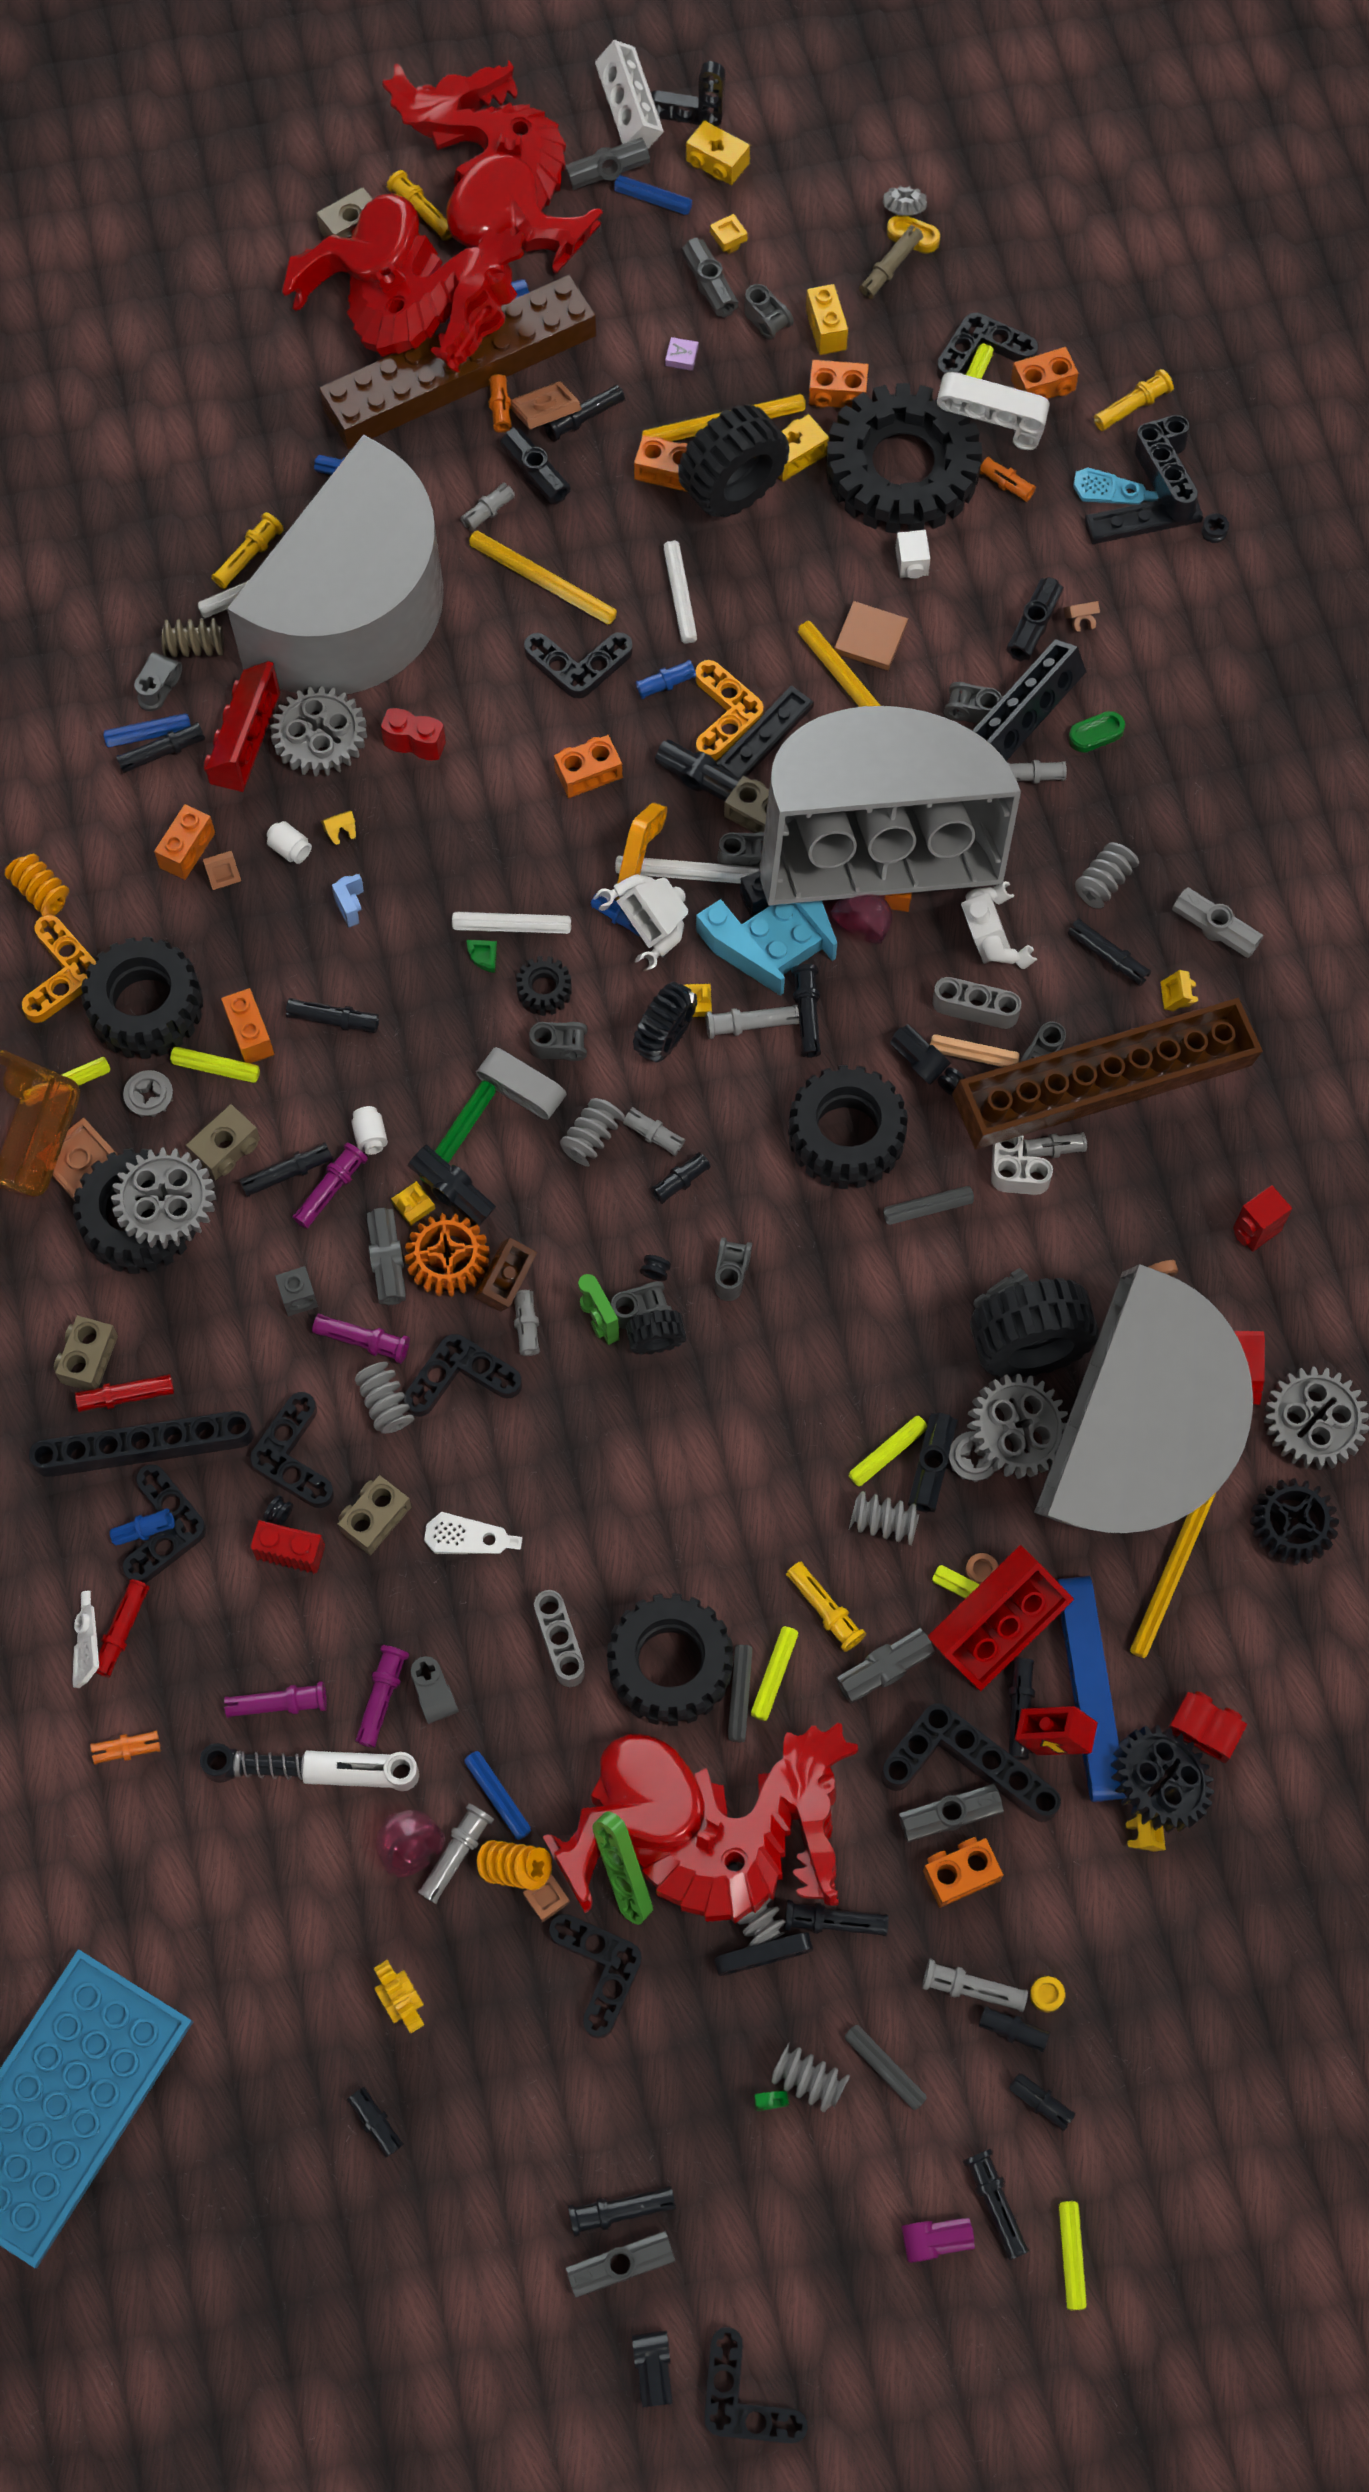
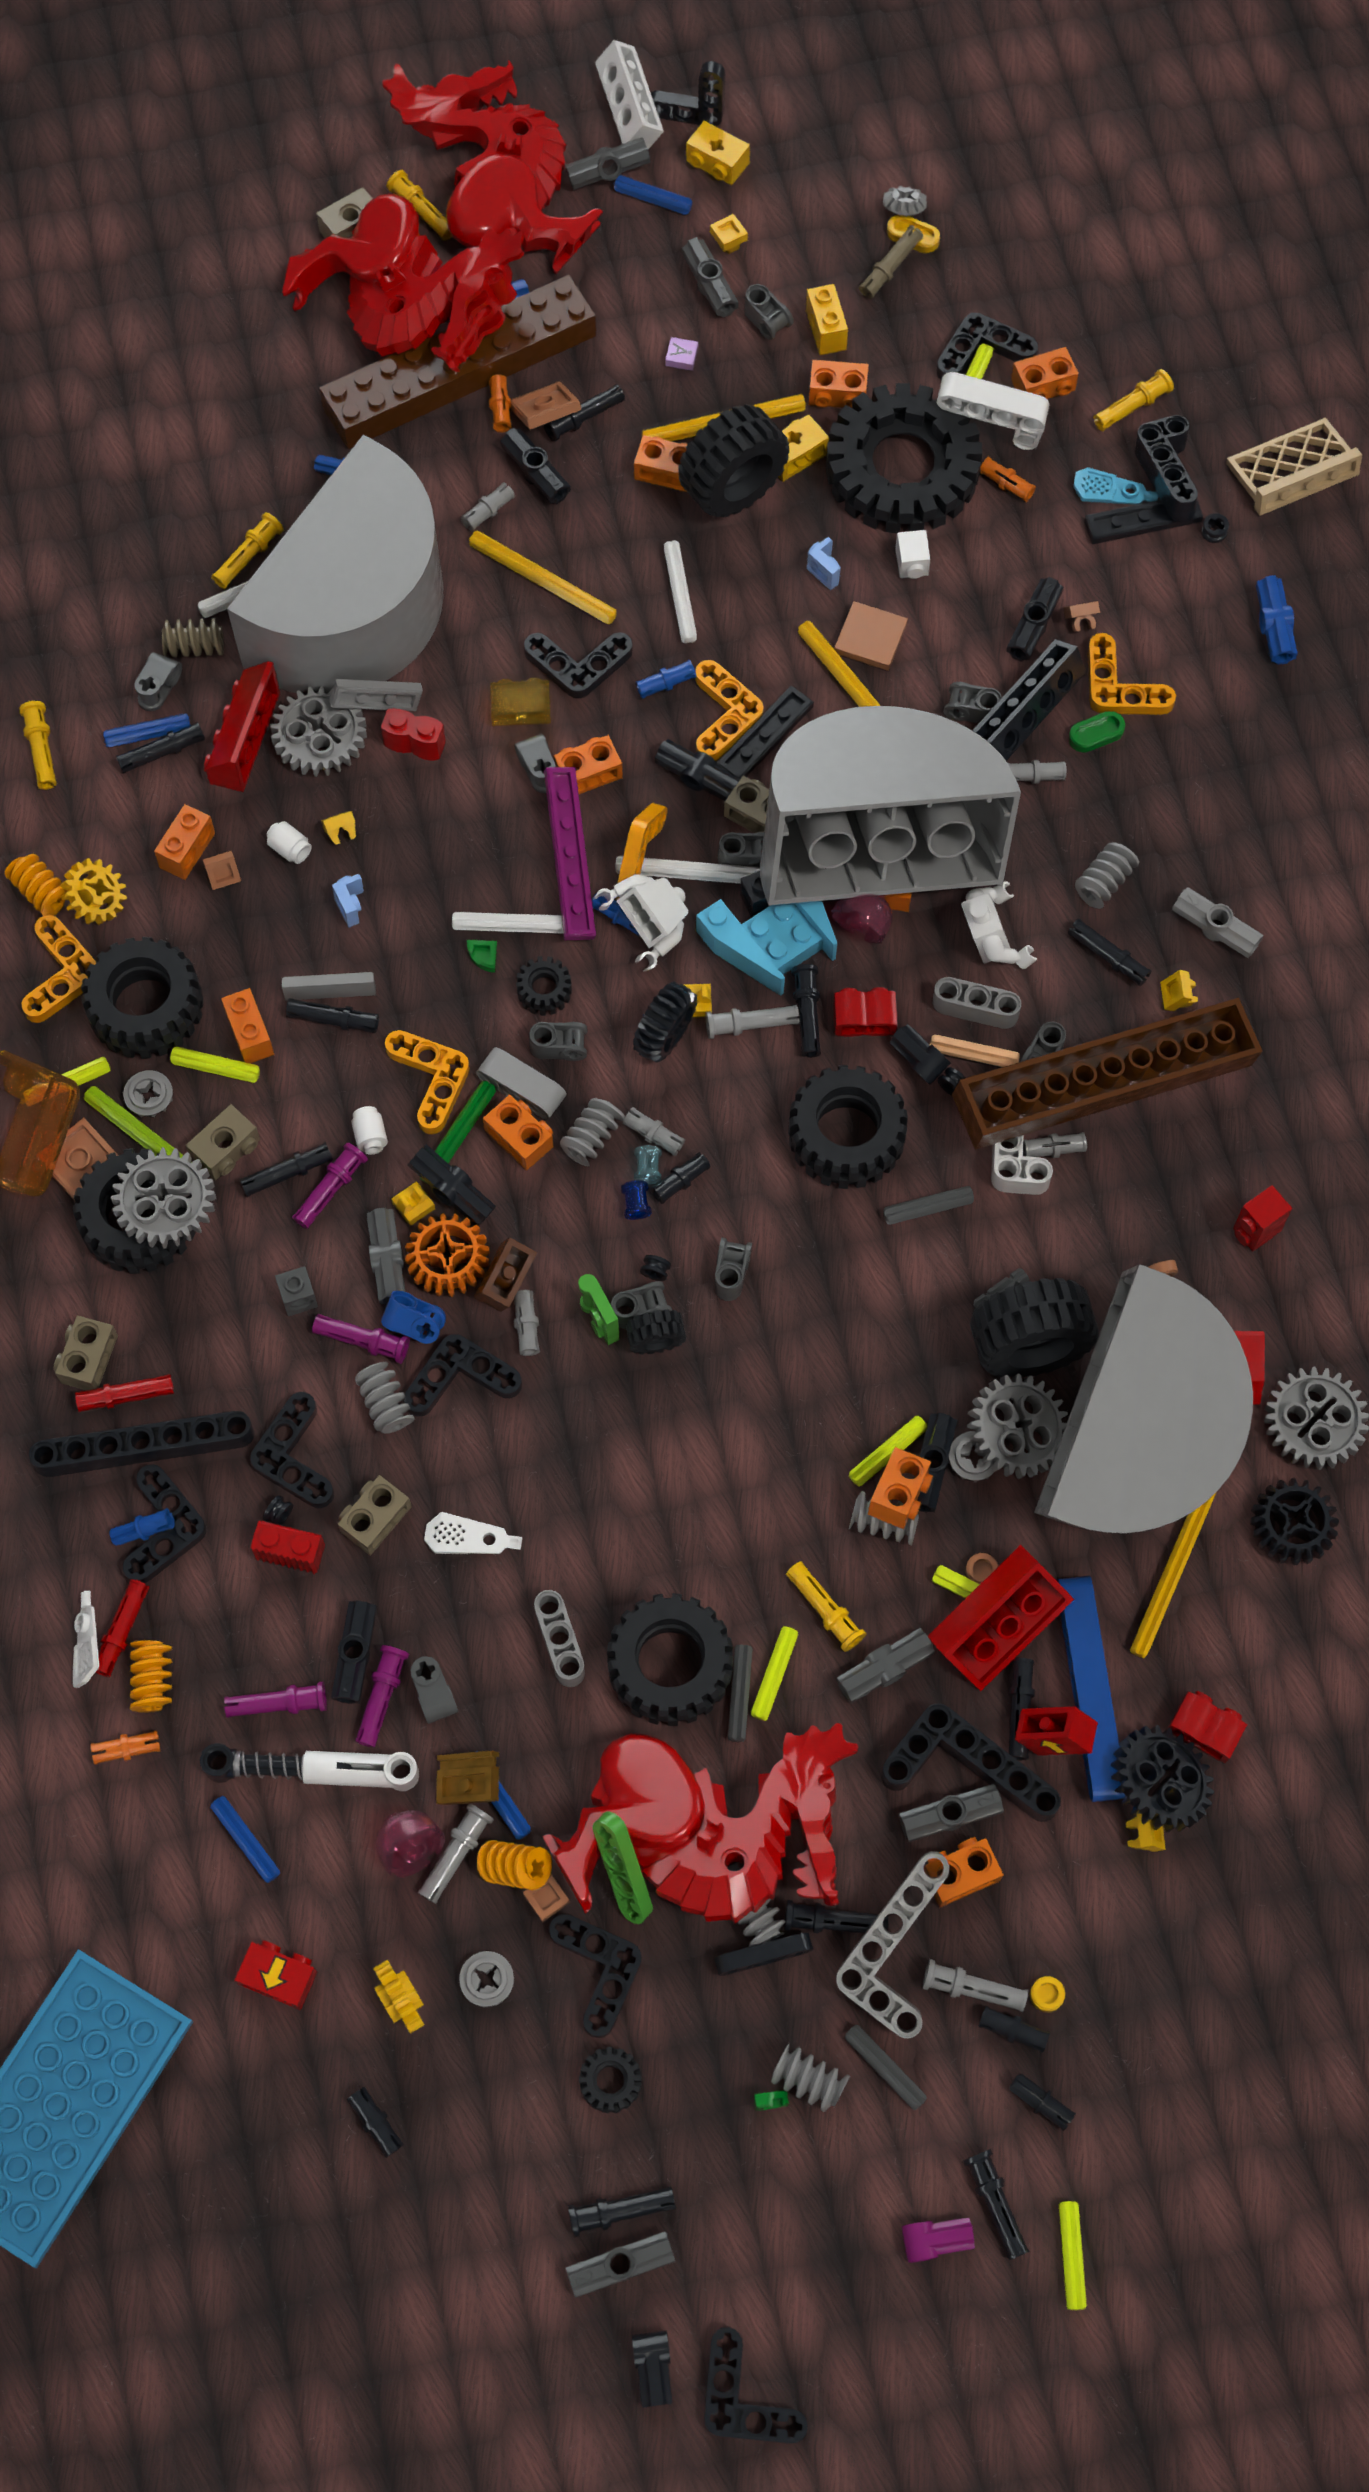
(37, 733): none -> yellow pin
(93, 891): none -> yellow gear
(126, 1121): none -> lime axle
(149, 1676): none -> light orange piece
(245, 1839): none -> blue axle
(276, 1975): none -> red brick
(329, 986): none -> light grey tile
(351, 1672): none -> black piece
(375, 694): none -> light grey tile
(410, 1317): none -> blue piece
(437, 1067): none -> light orange beam
(467, 1778): none -> pearl gold plate
(486, 1962): none -> light grey gear
(512, 1136): none -> orange brick
(520, 702): none -> clear yellow brick
(534, 758): none -> dark grey piece
(569, 853): none -> magenta tile
(610, 2058): none -> black tyre
(636, 1200): none -> clear blue bush
(647, 1164): none -> clear light blue bush
(822, 564): none -> light blue bracket
(865, 1012): none -> red brick
(888, 1941): none -> light grey beam
(895, 1486): none -> orange brick
(1110, 688): none -> light orange beam
(1276, 620): none -> blue piece
(1305, 479): none -> tan fence

